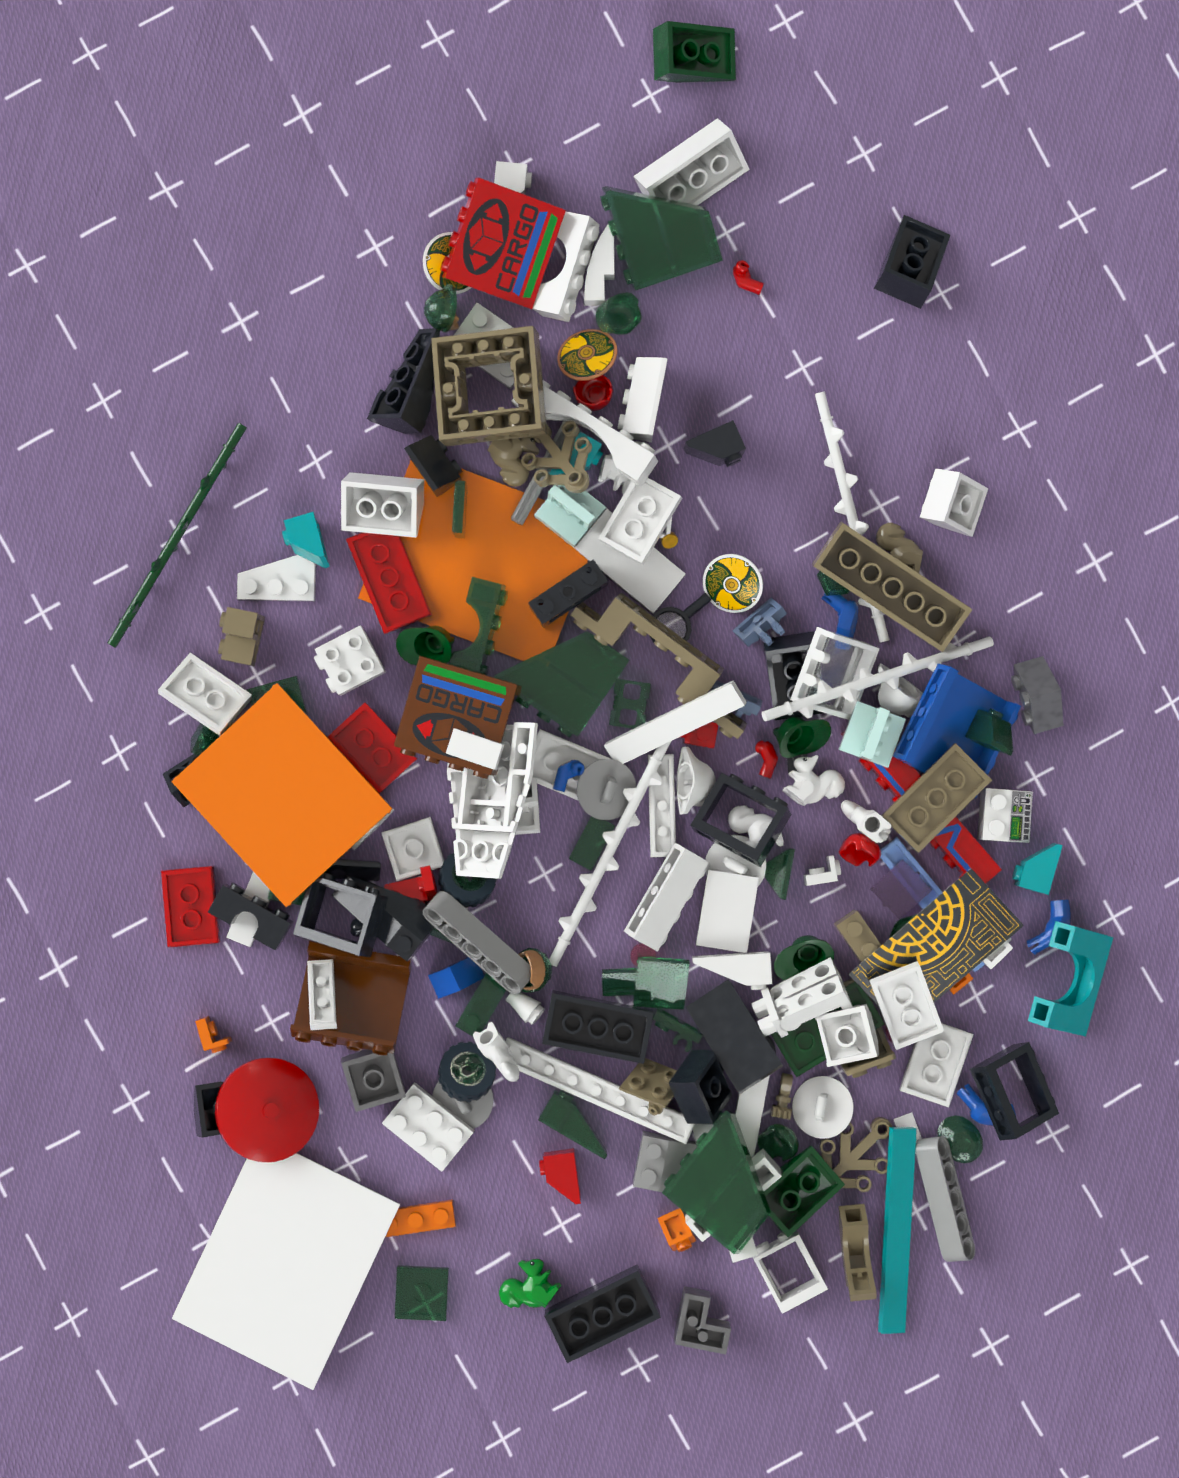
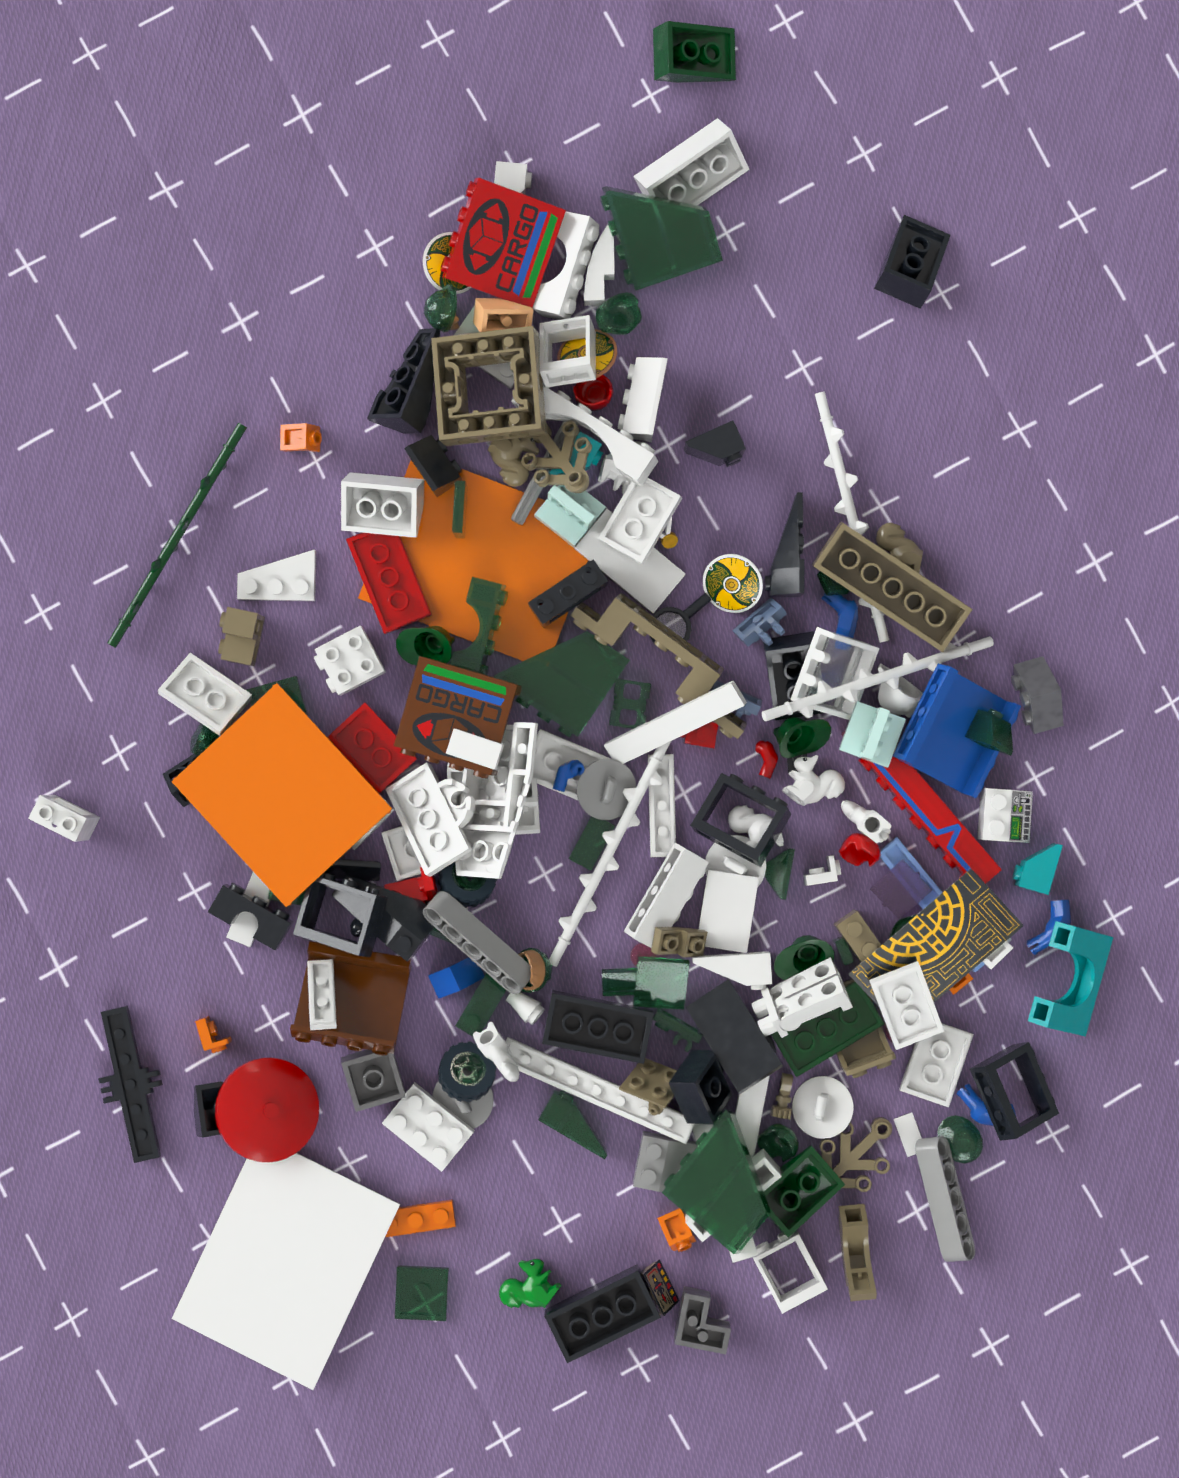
(70, 819): none -> white window
(130, 1084): none -> black hinge
(186, 900): red tile -> none
(300, 437): none -> orange bracket
(306, 538): teal slope -> none
(432, 817): none -> white plate
(500, 314): none -> light nougat slope
(562, 1173): red slope -> none
(567, 370): none -> white window
(660, 1287): none -> piece
(680, 941): none -> dark tan slope
(693, 781): white hat -> none
(744, 280): red arm -> none
(787, 568): none -> black wedge
(843, 950): none -> clear green tile
(848, 1035): white slope -> none
(897, 1230): teal tile -> none
(936, 797): dark tan plate -> none
(954, 502): white slope -> none

